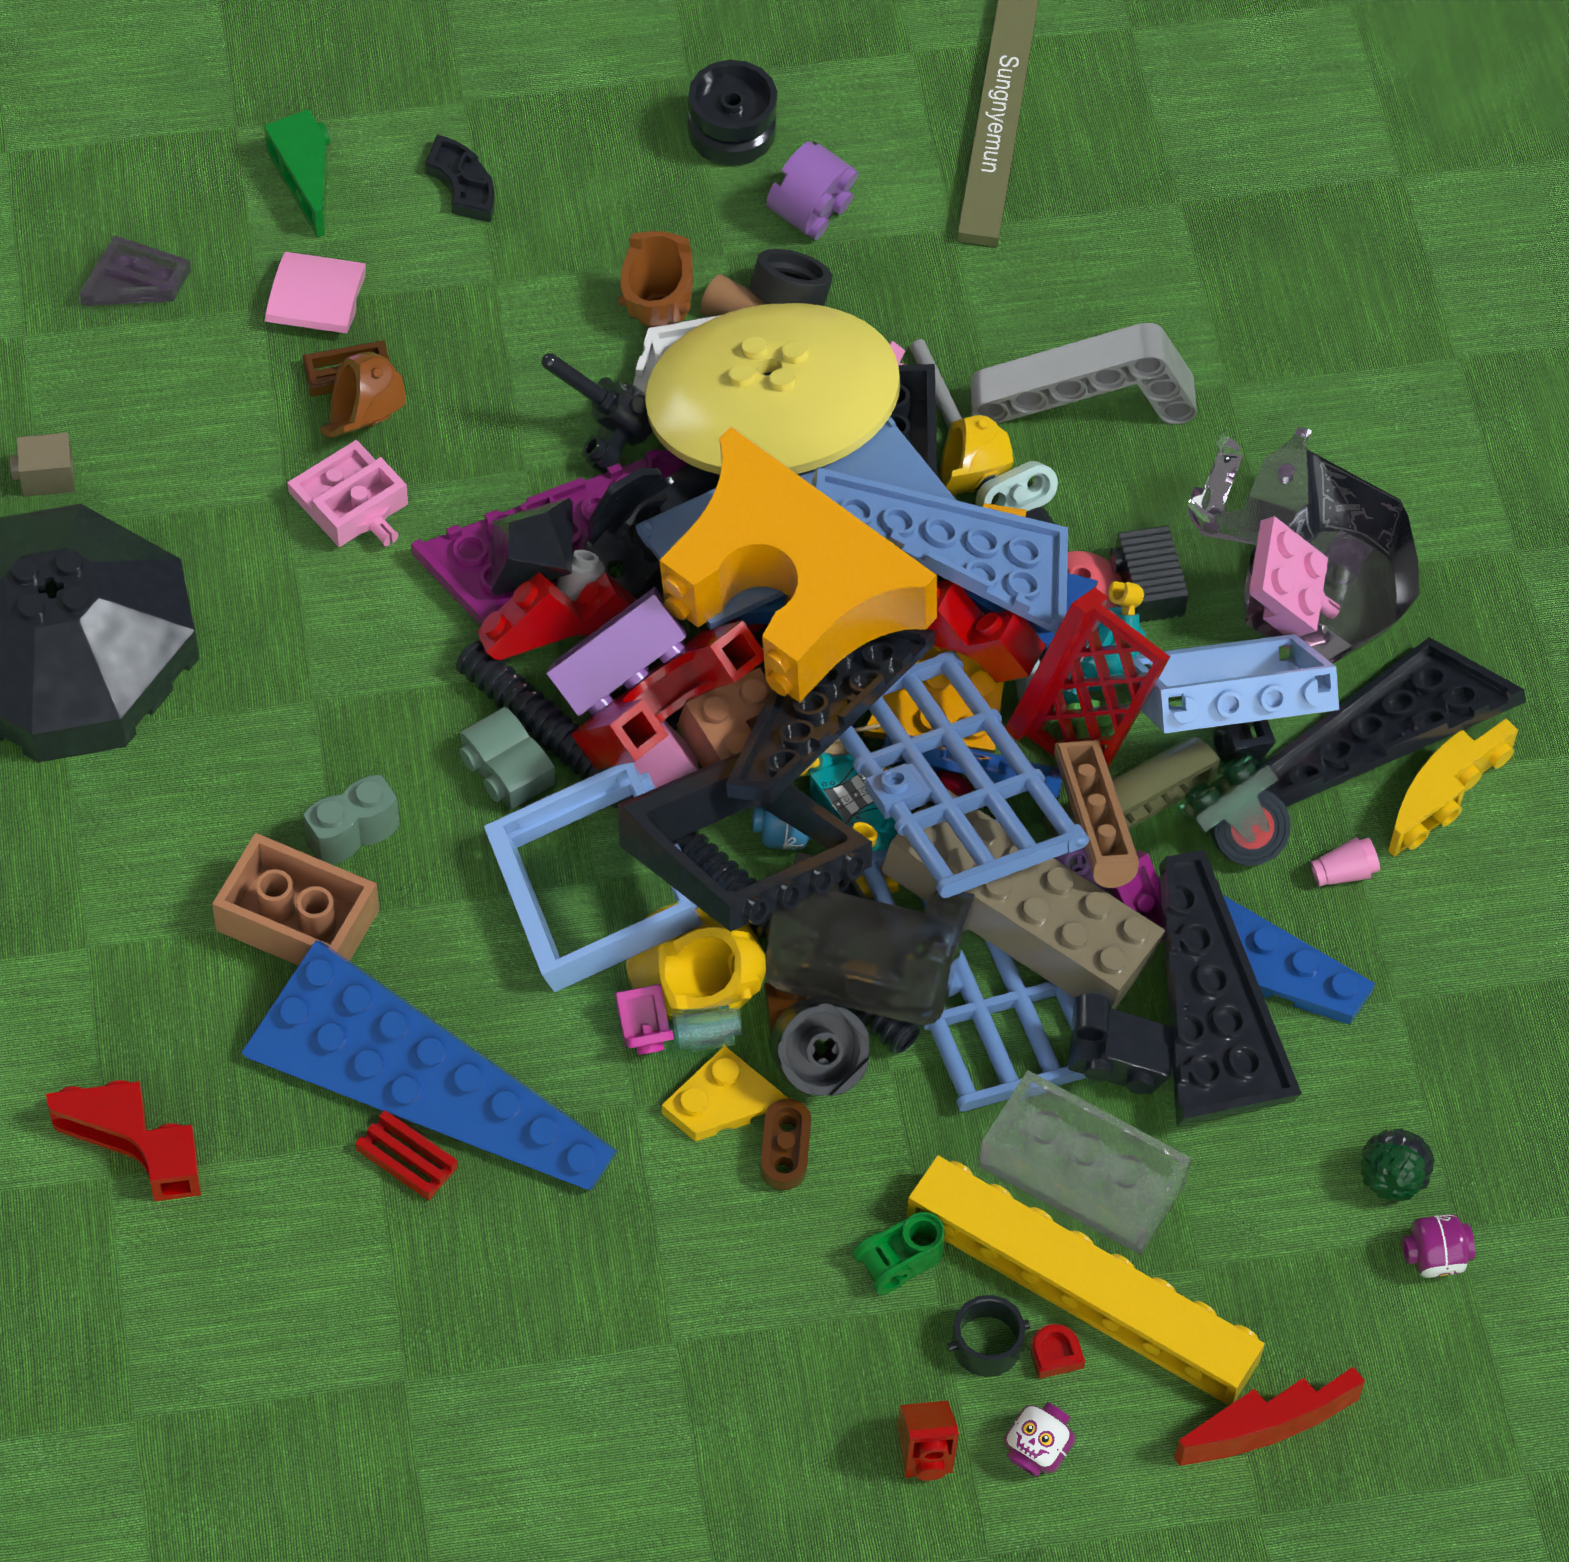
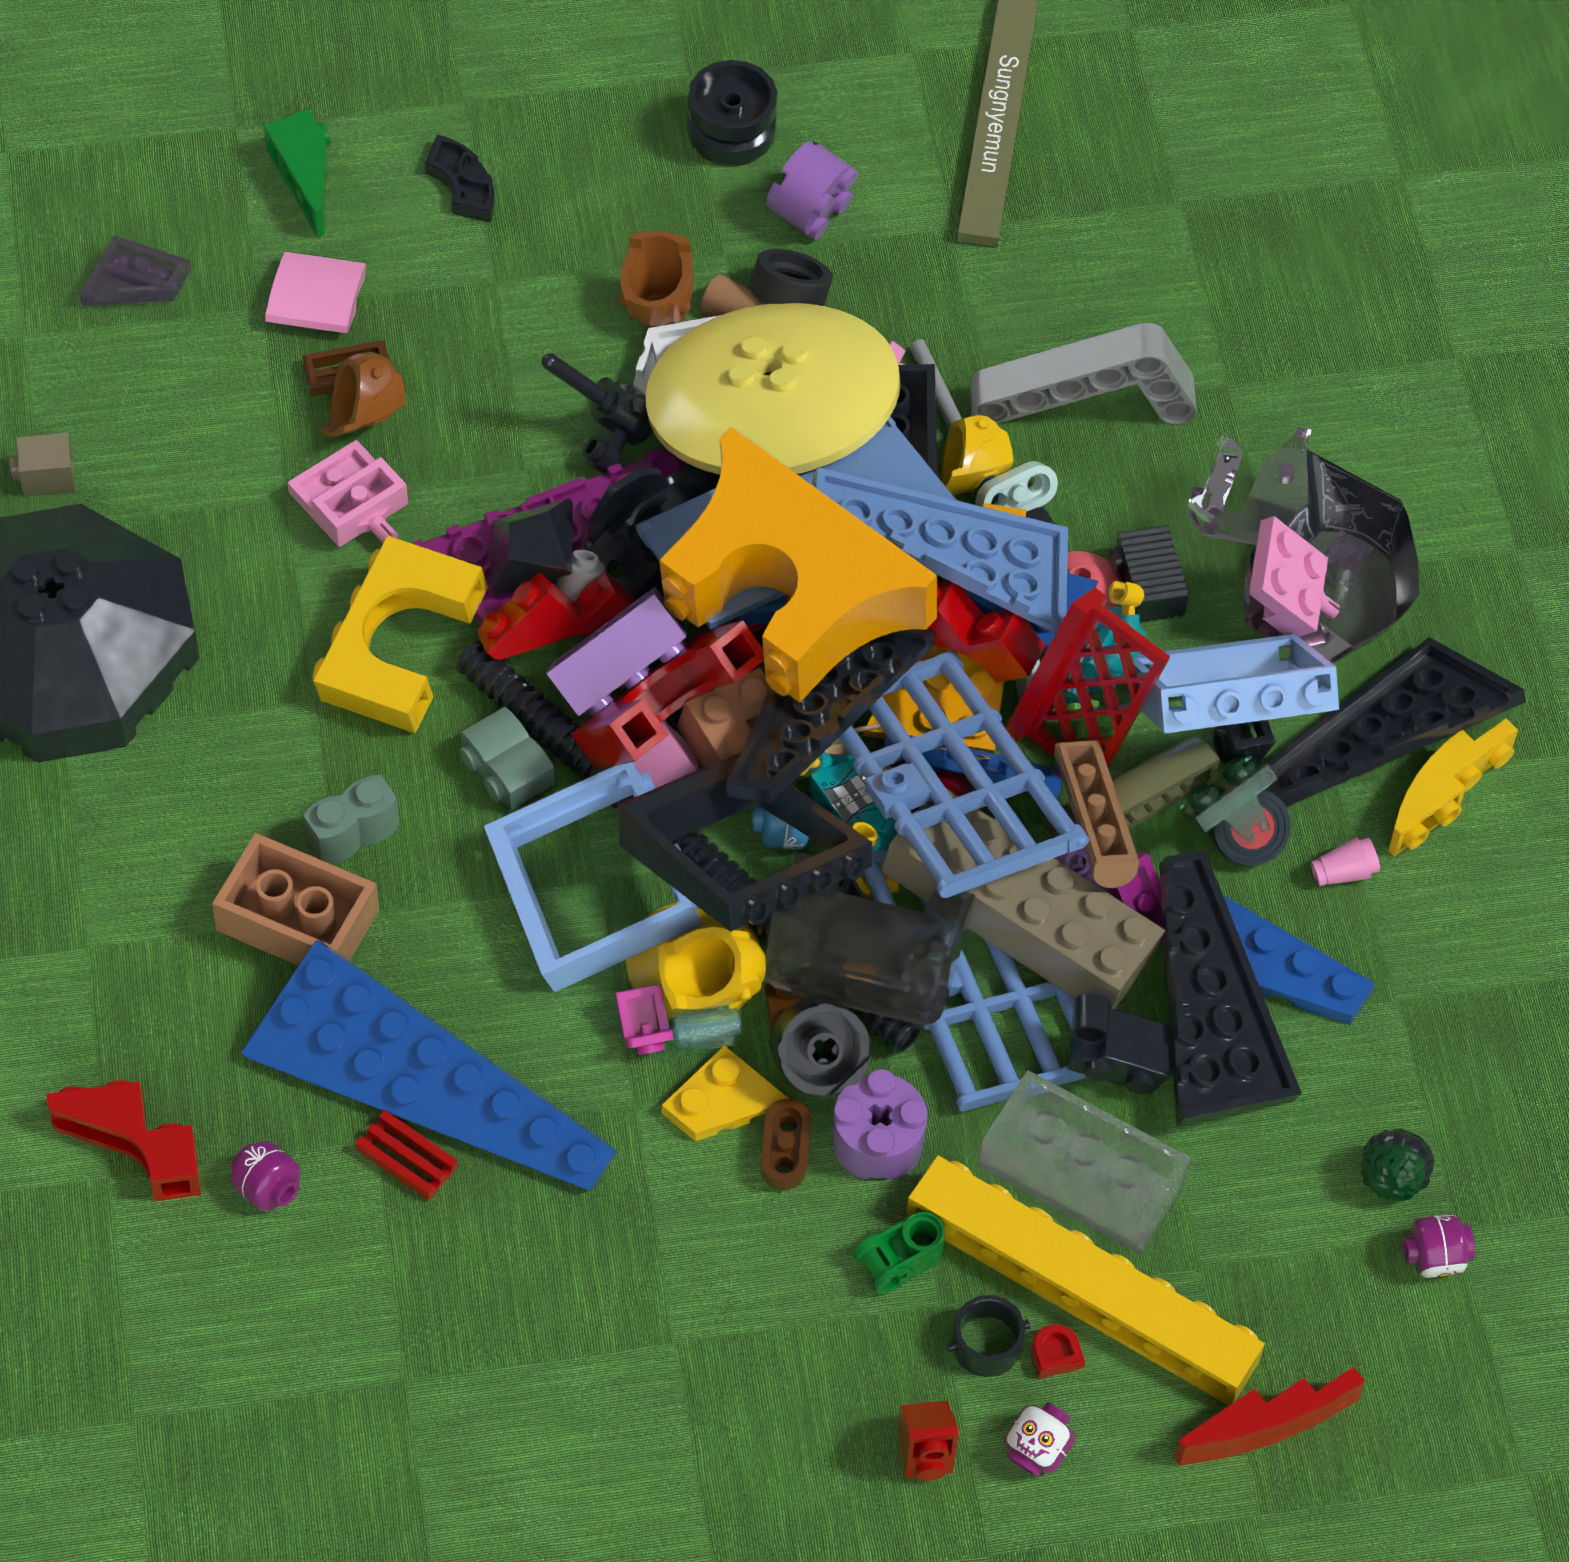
(265, 1175): none -> magenta head
(397, 580): none -> yellow arch
(879, 1127): none -> medium lavender brick

